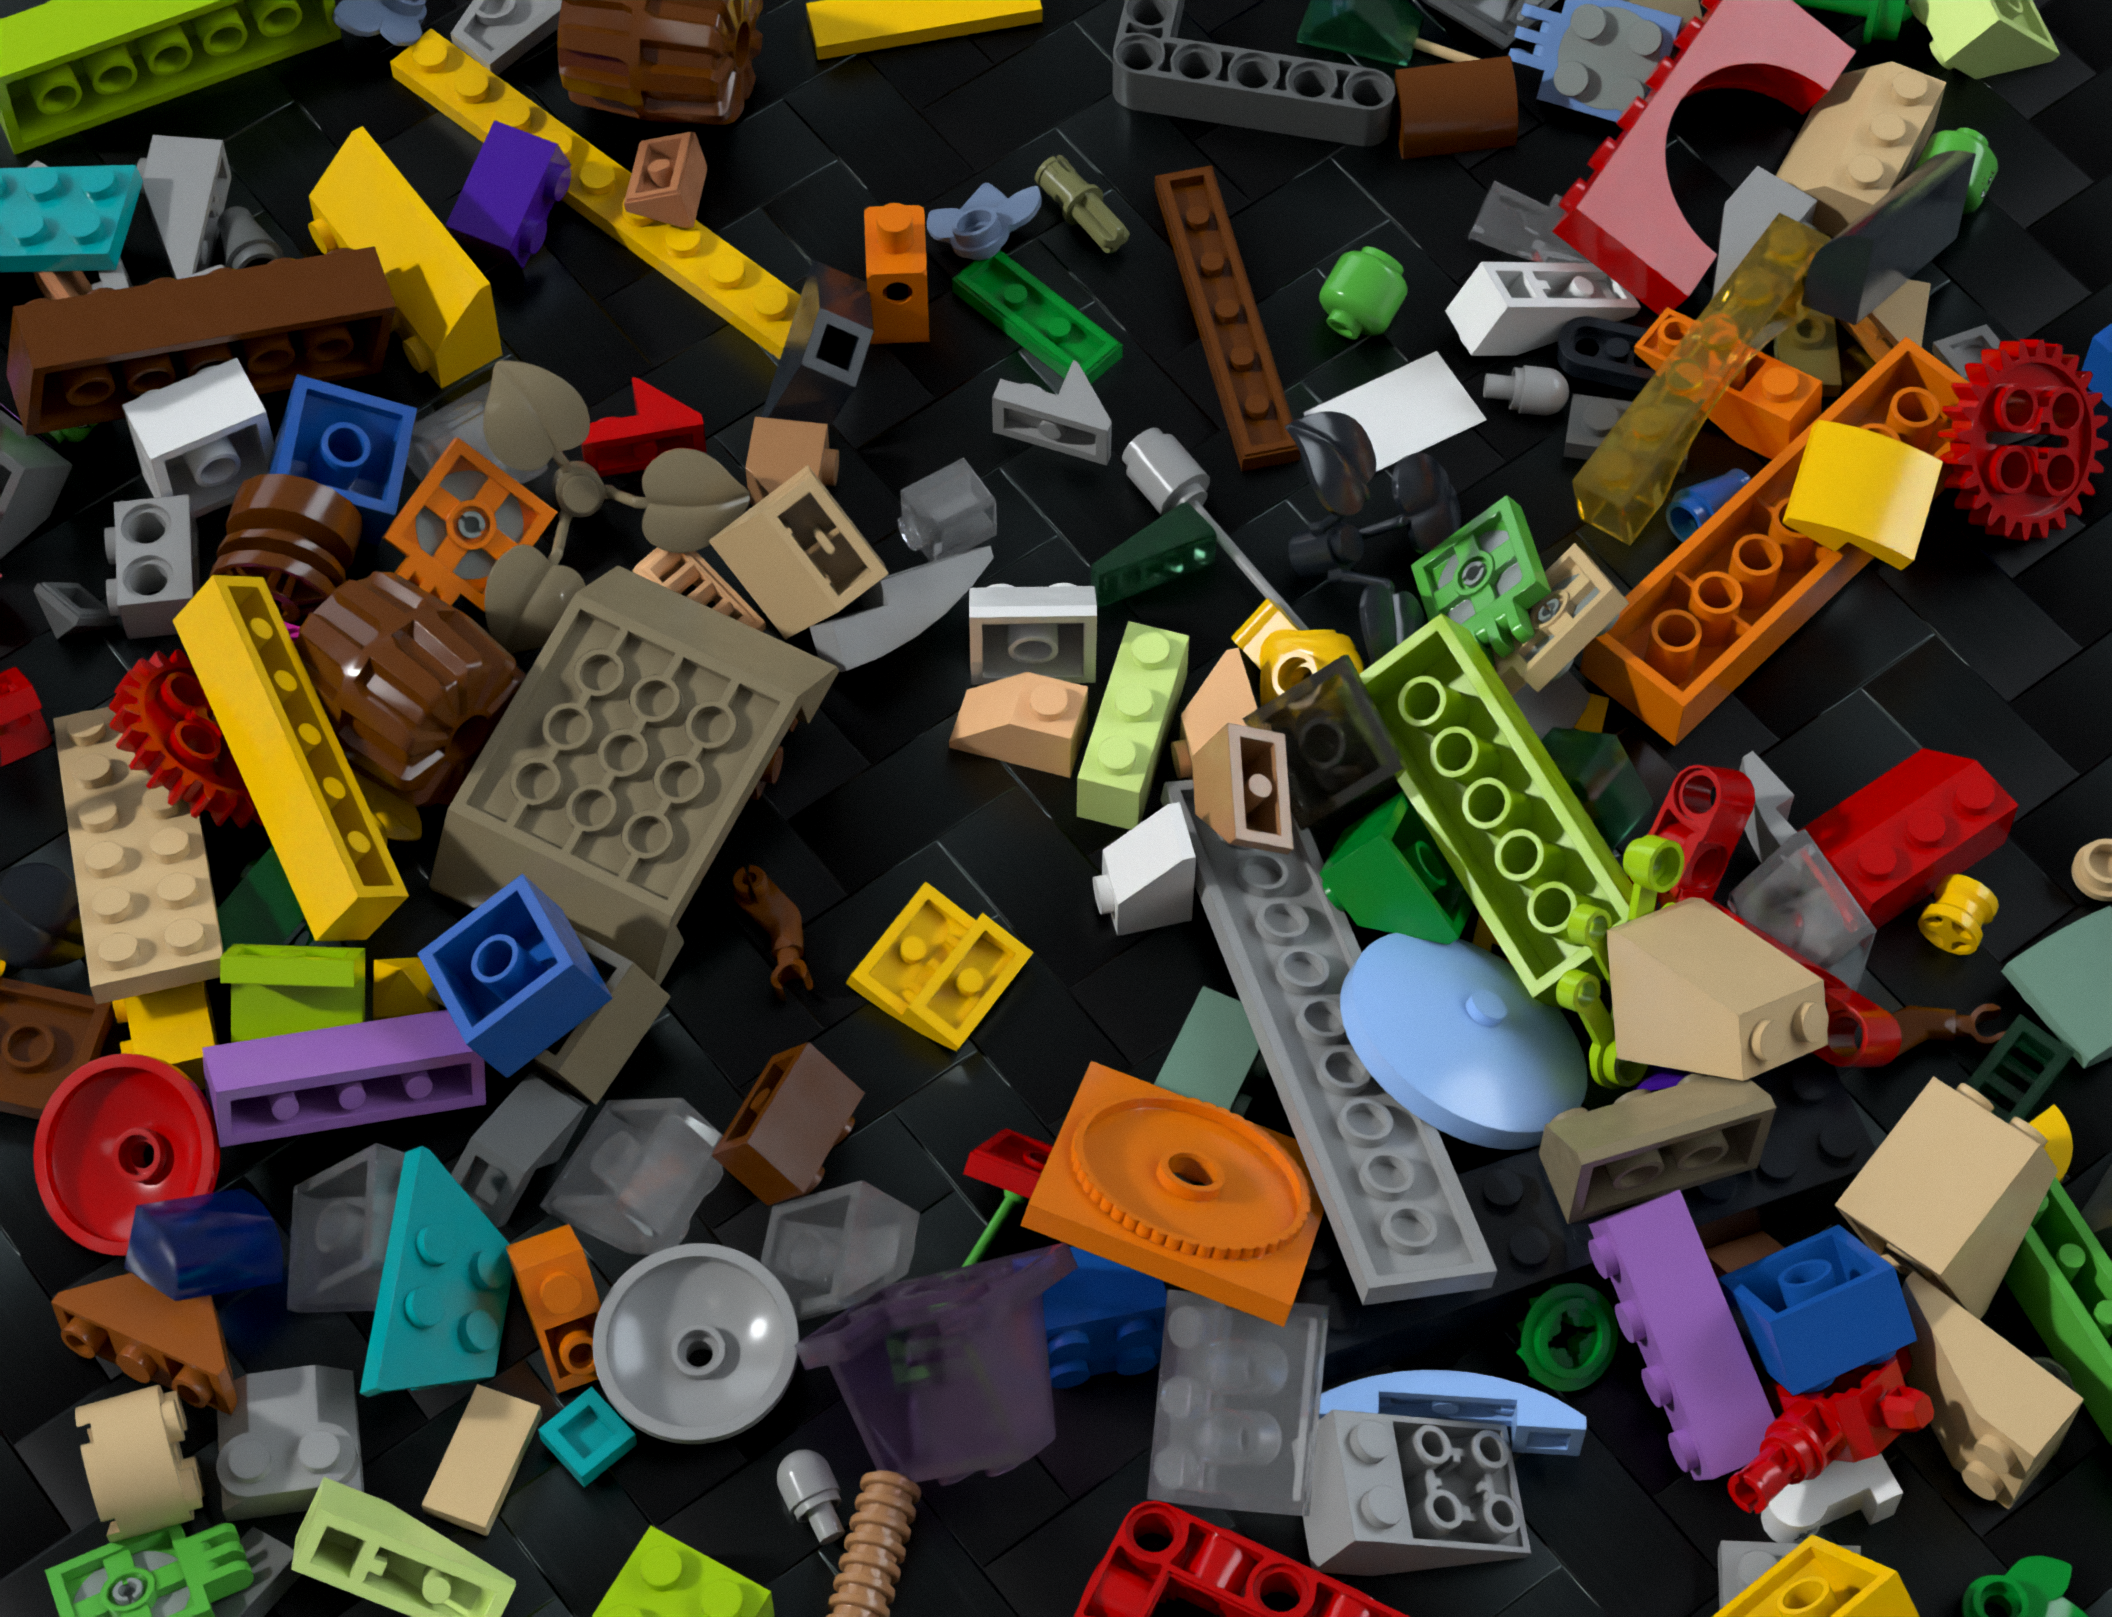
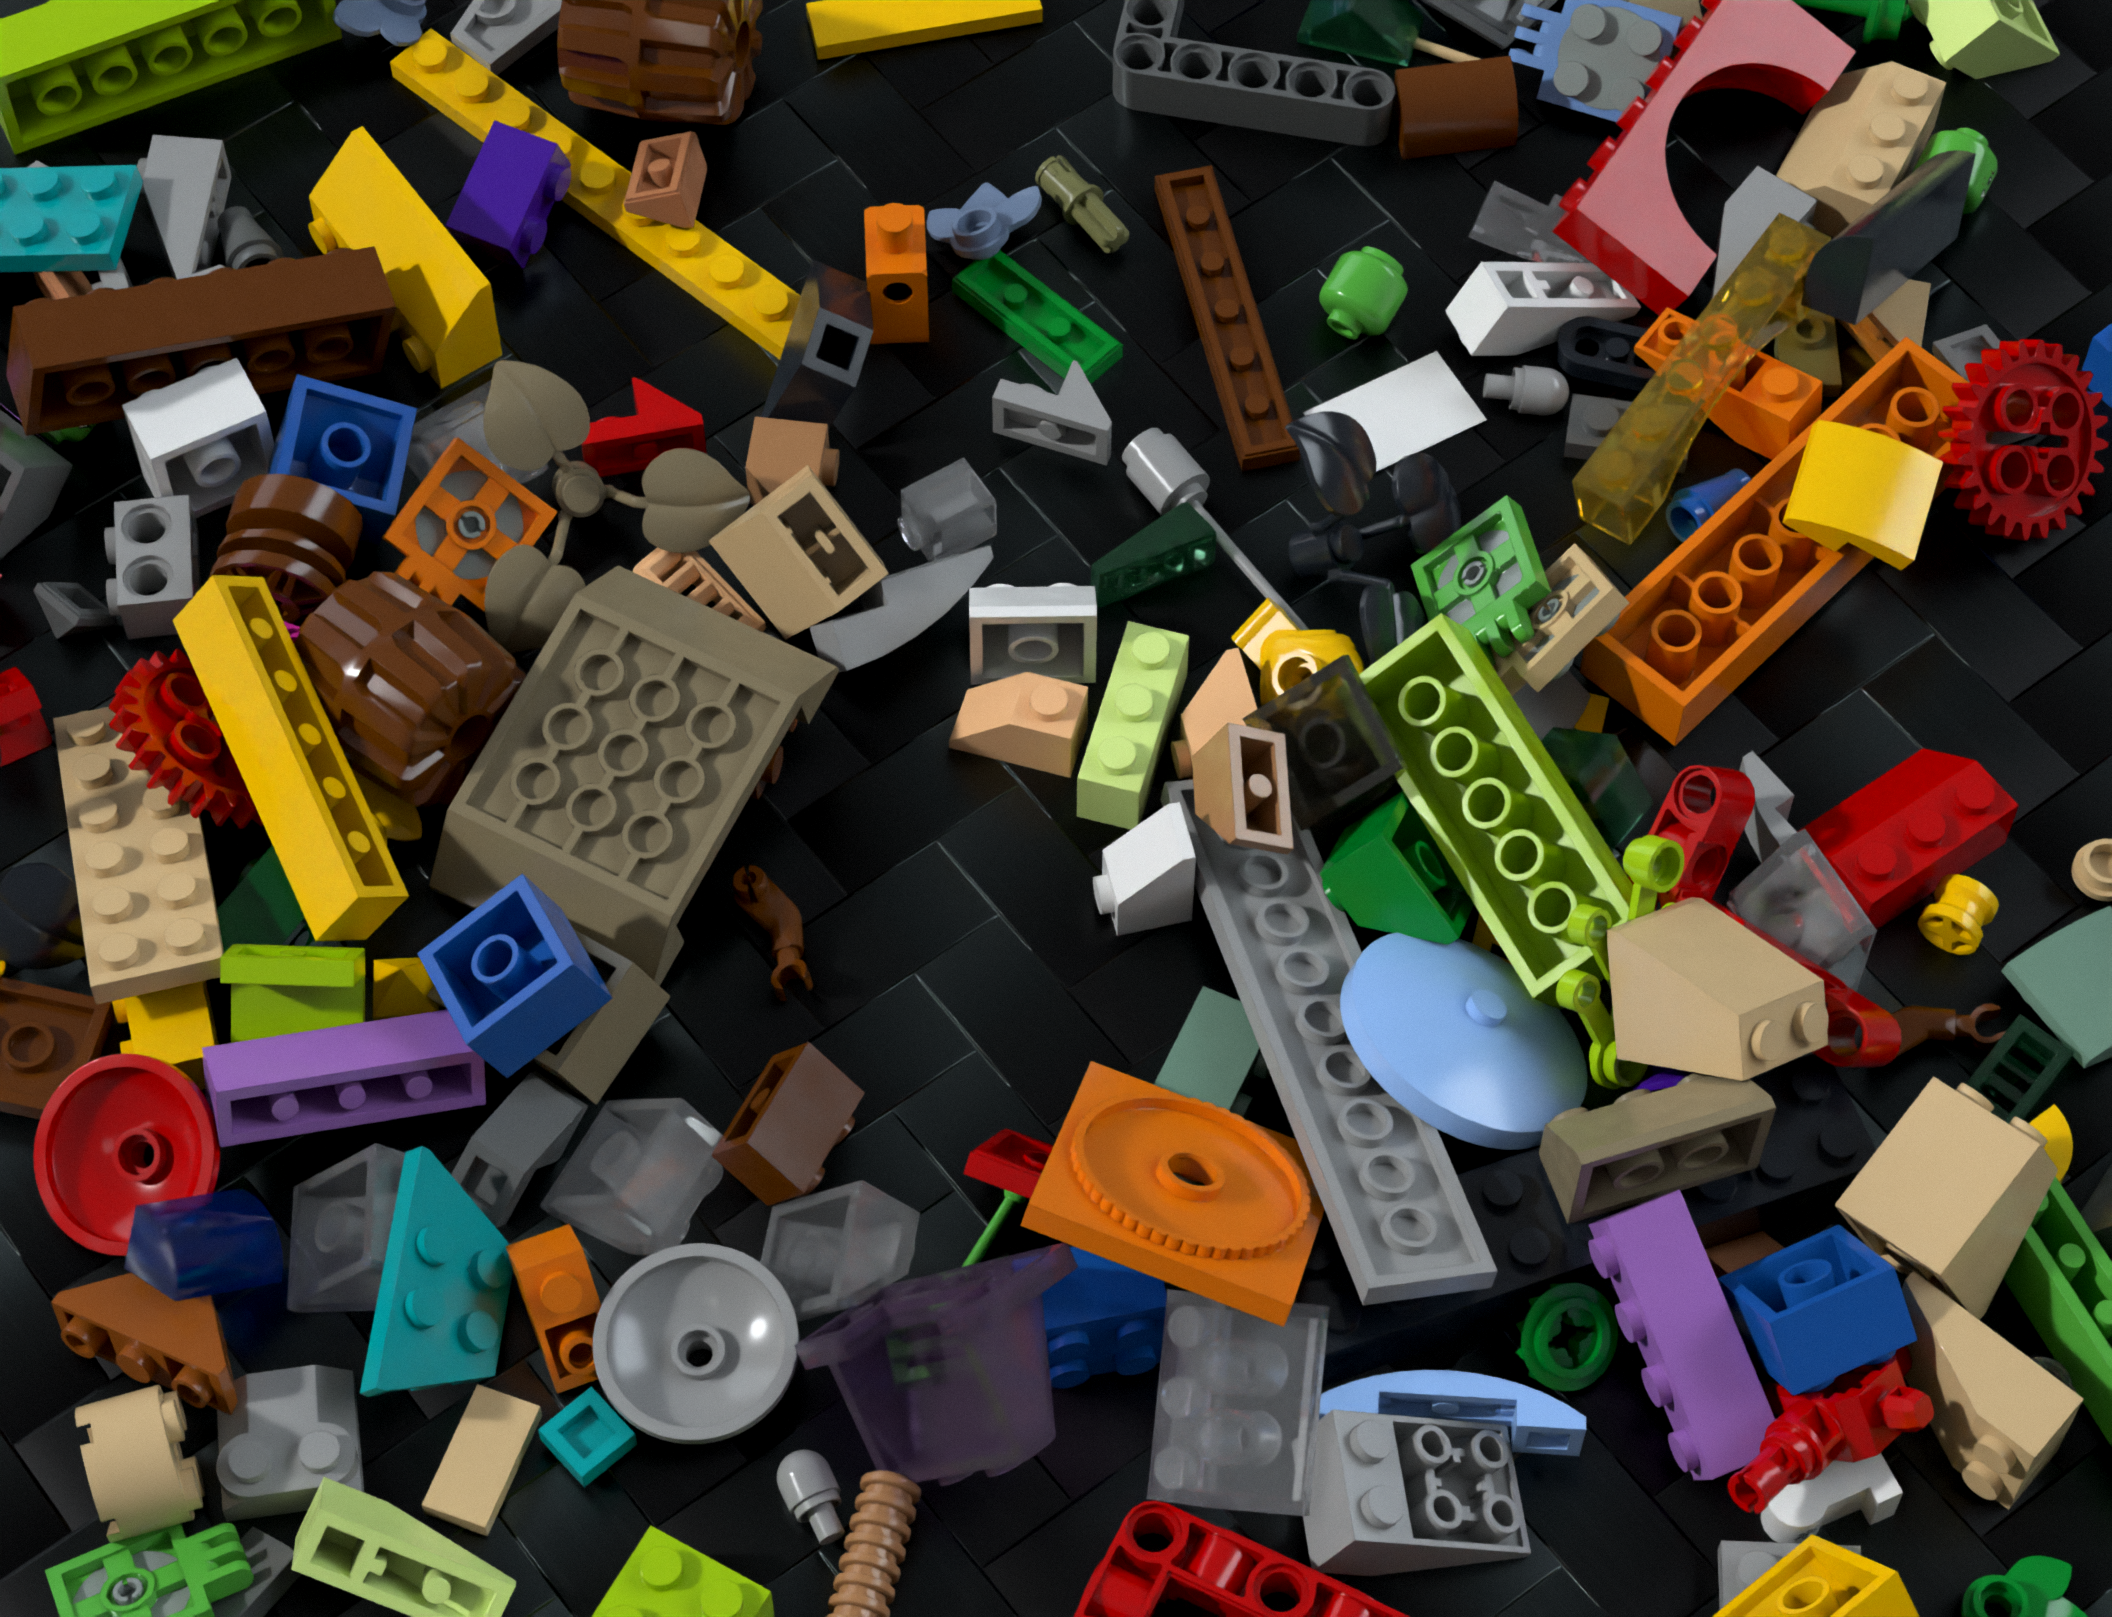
(939, 968): yellow slope -> none

